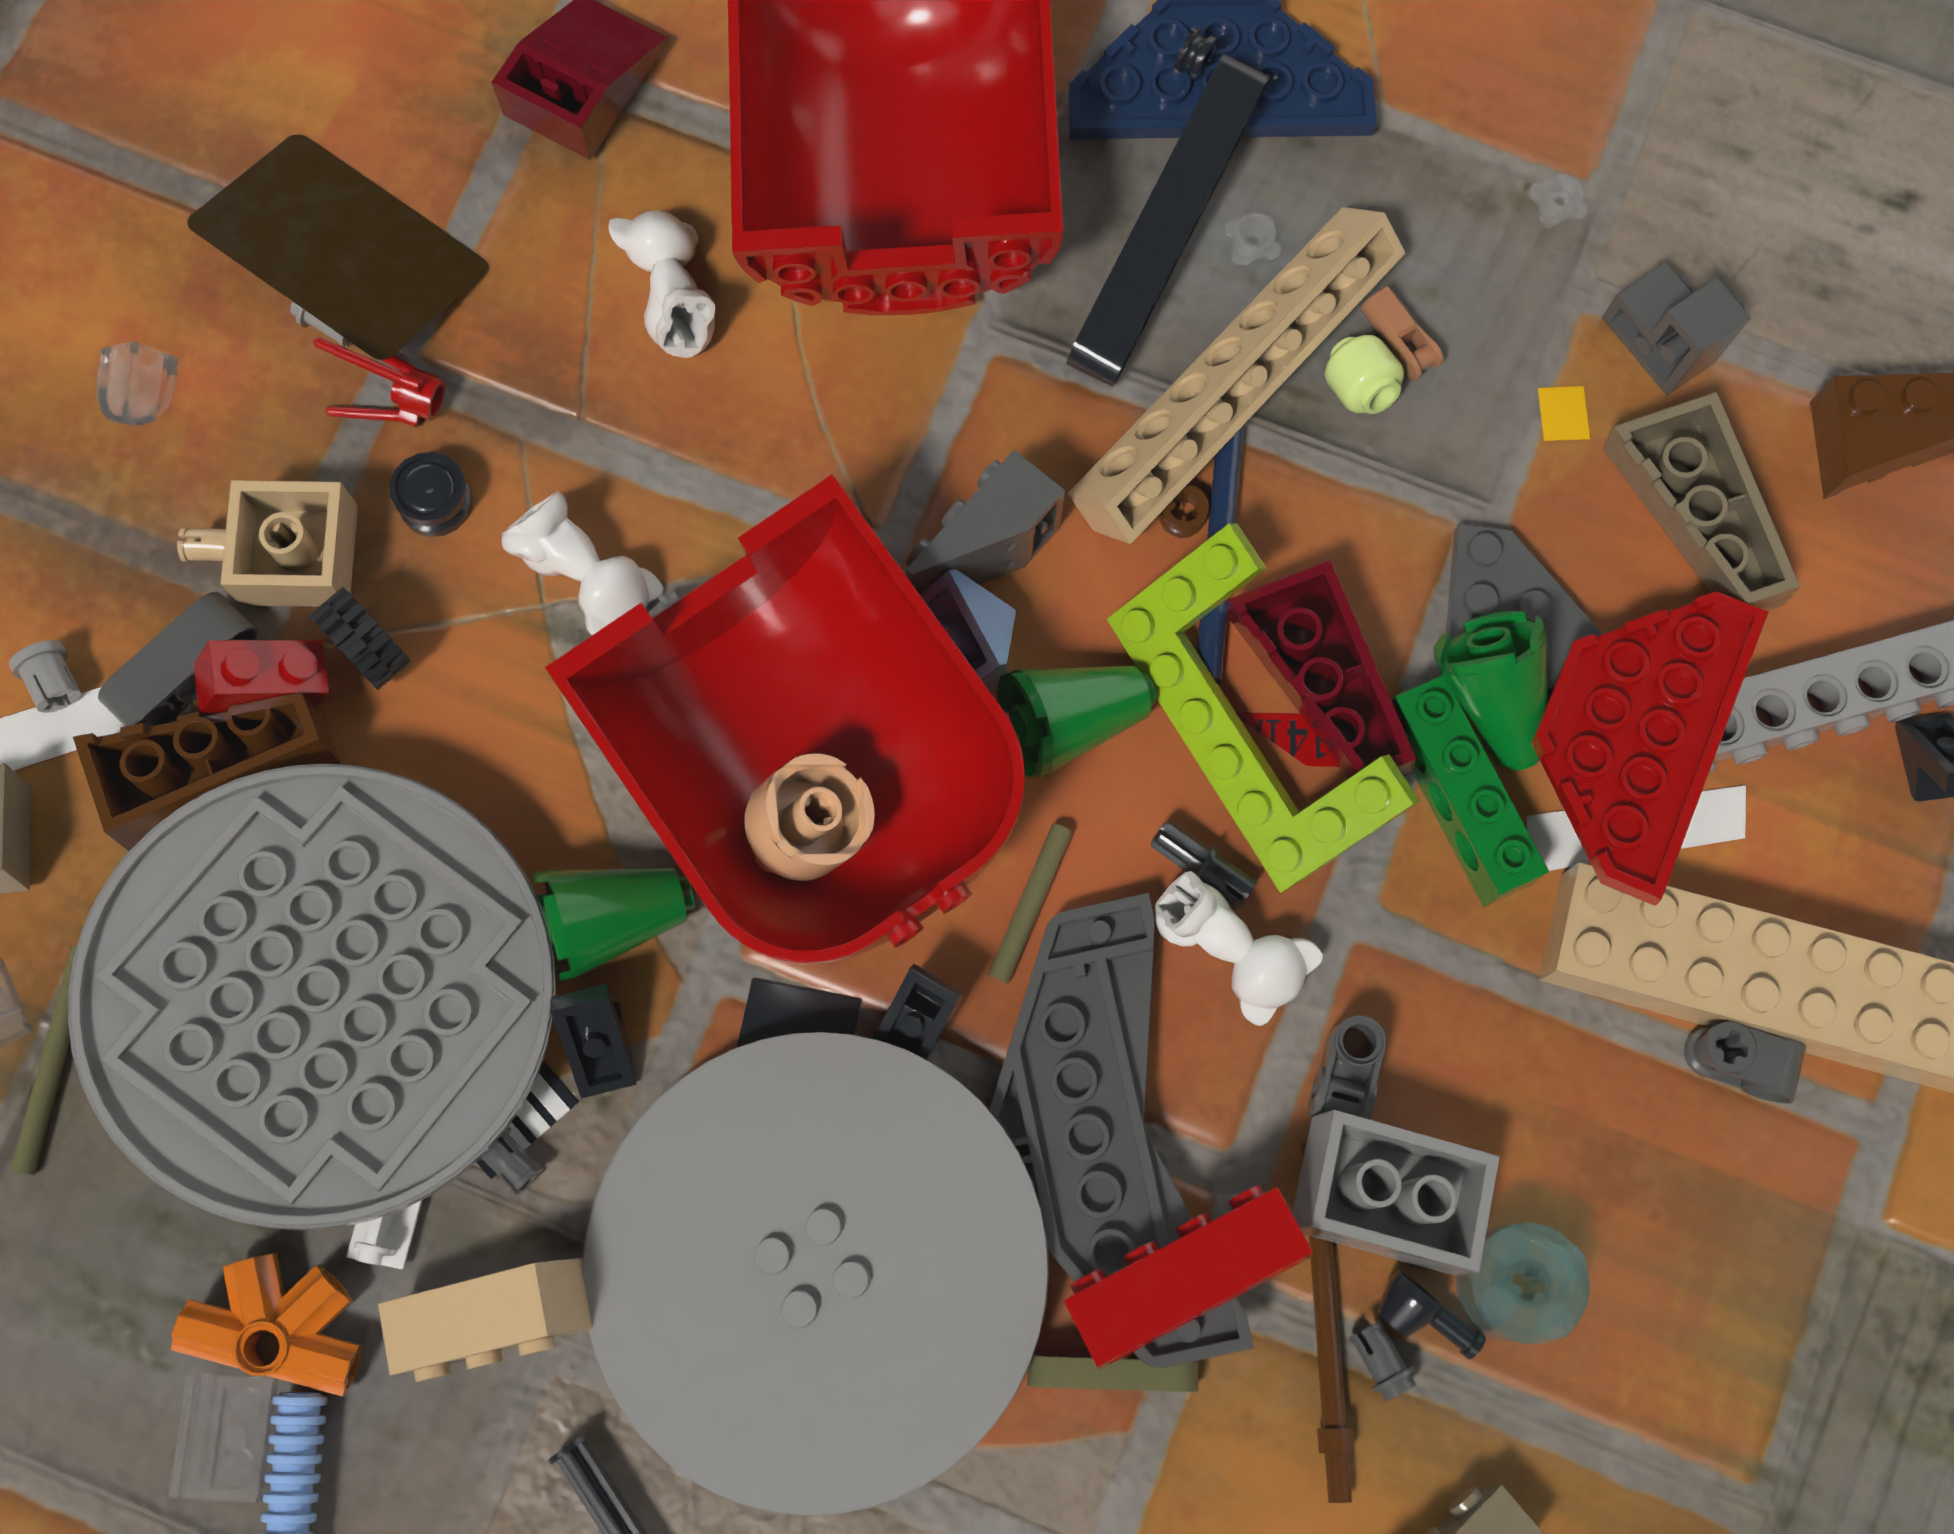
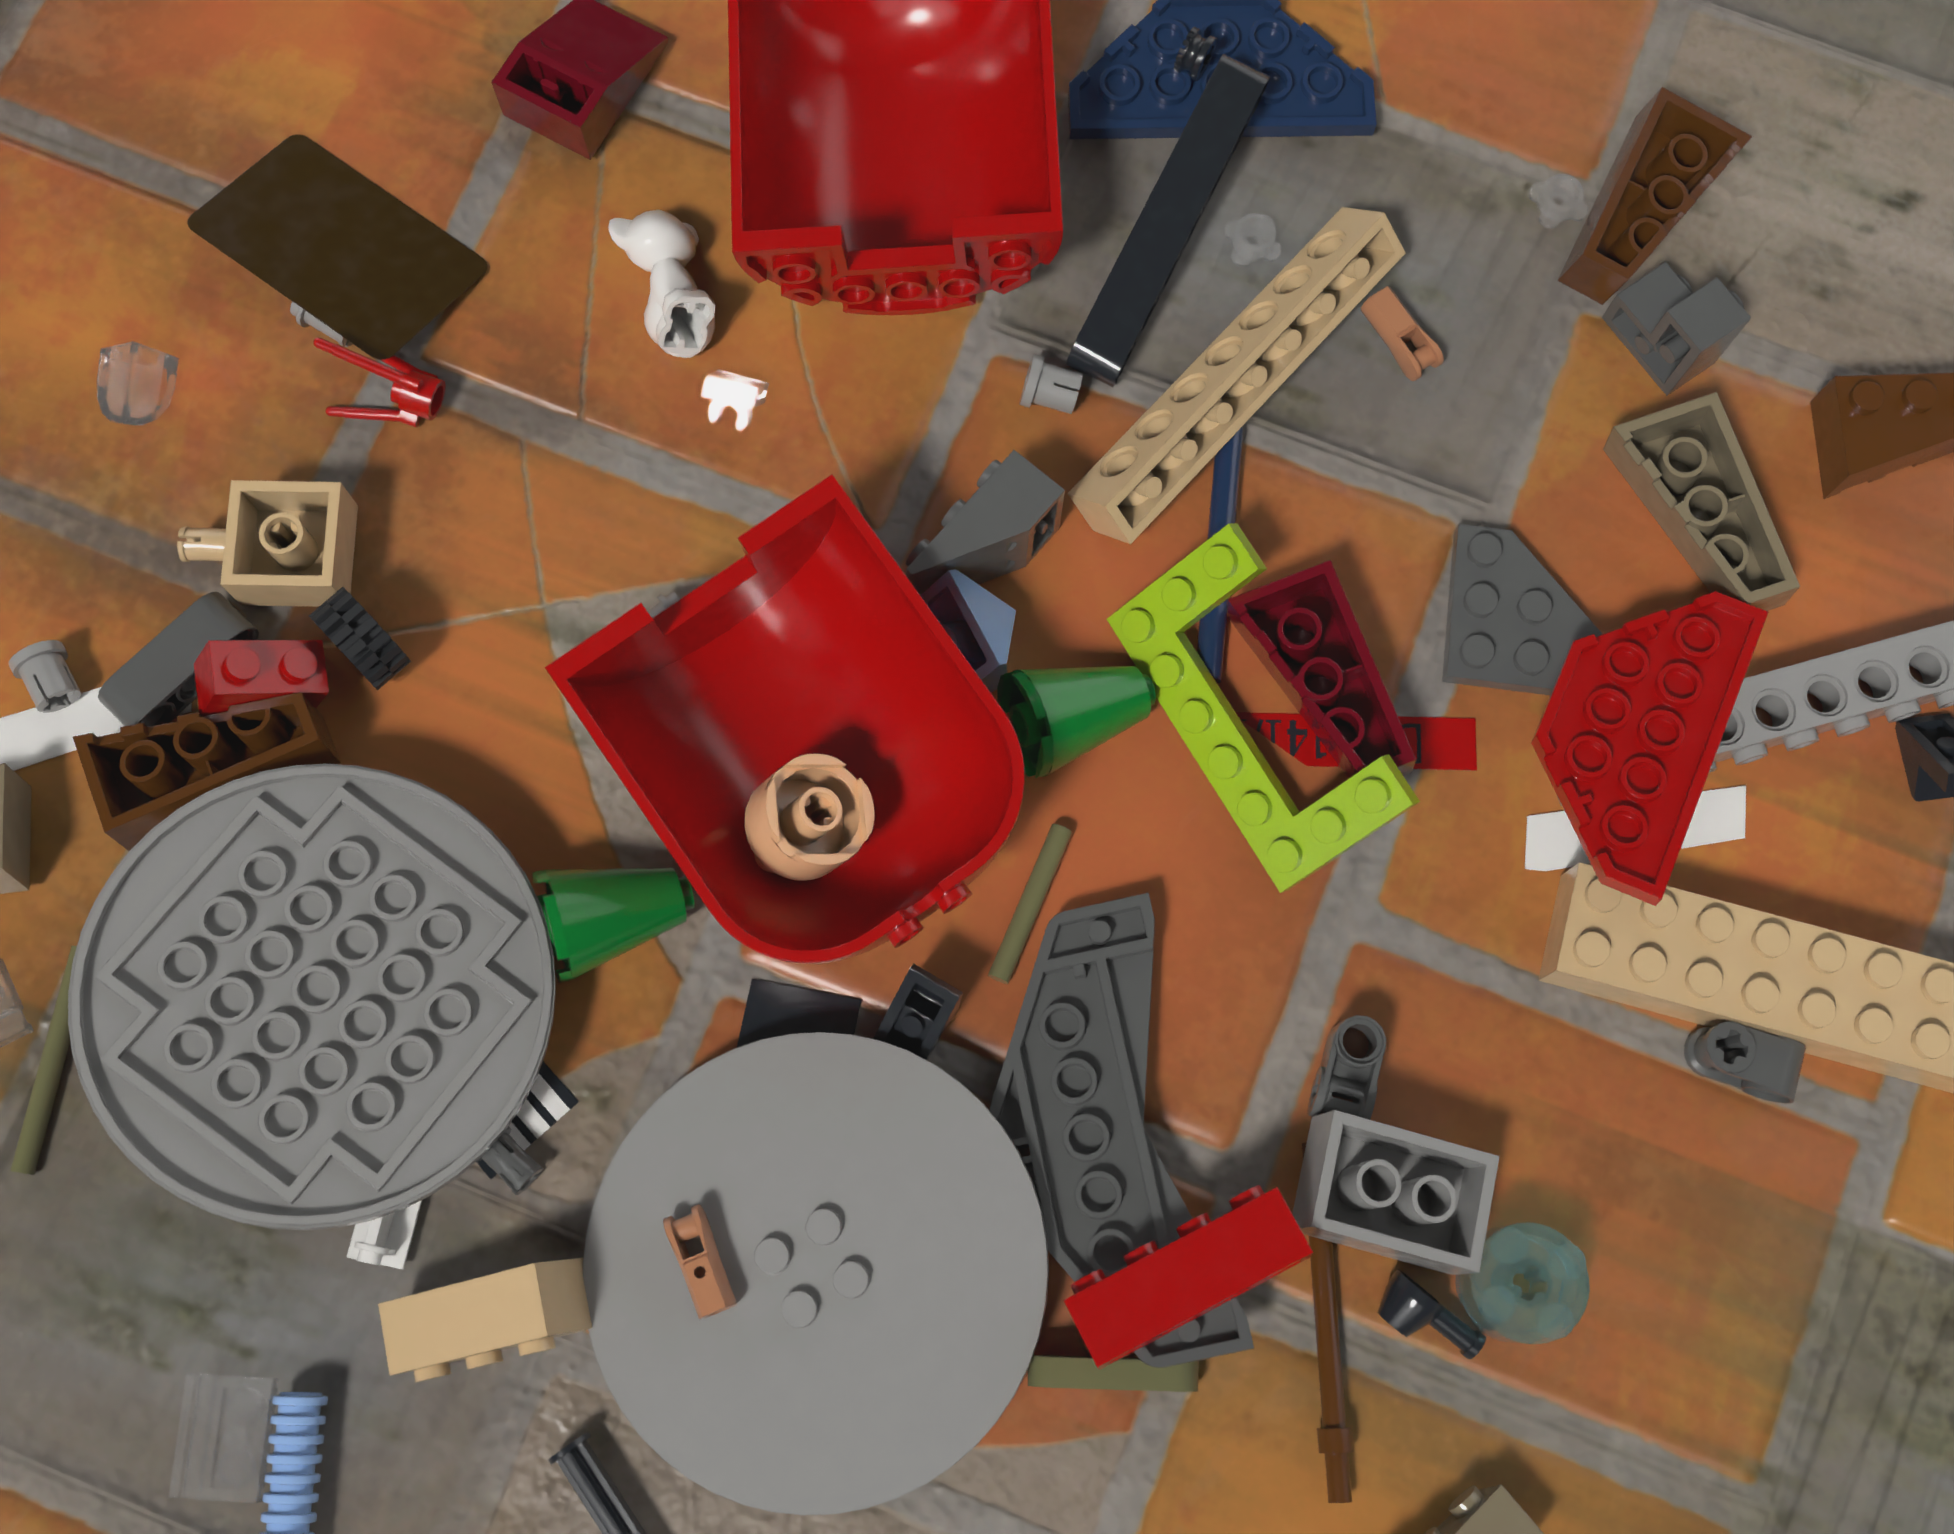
(294, 1317): orange piece -> none
(431, 494): black wheel -> none
(559, 547): white animal -> none
(594, 1040): black slope -> none
(703, 1271): none -> nougat bar
(736, 391): none -> clear tile
(1050, 386): none -> light grey bush
(1185, 528): reddish brown bush -> none
(1203, 861): black axle -> none
(1265, 970): white animal -> none
(1364, 374): yellowish green head -> none
(1383, 1361): dark grey pin -> none
(1467, 794): green brick -> none
(1499, 681): green cone -> none
(1563, 413): yellow sticker -> none
(1653, 183): none -> reddish brown wedge

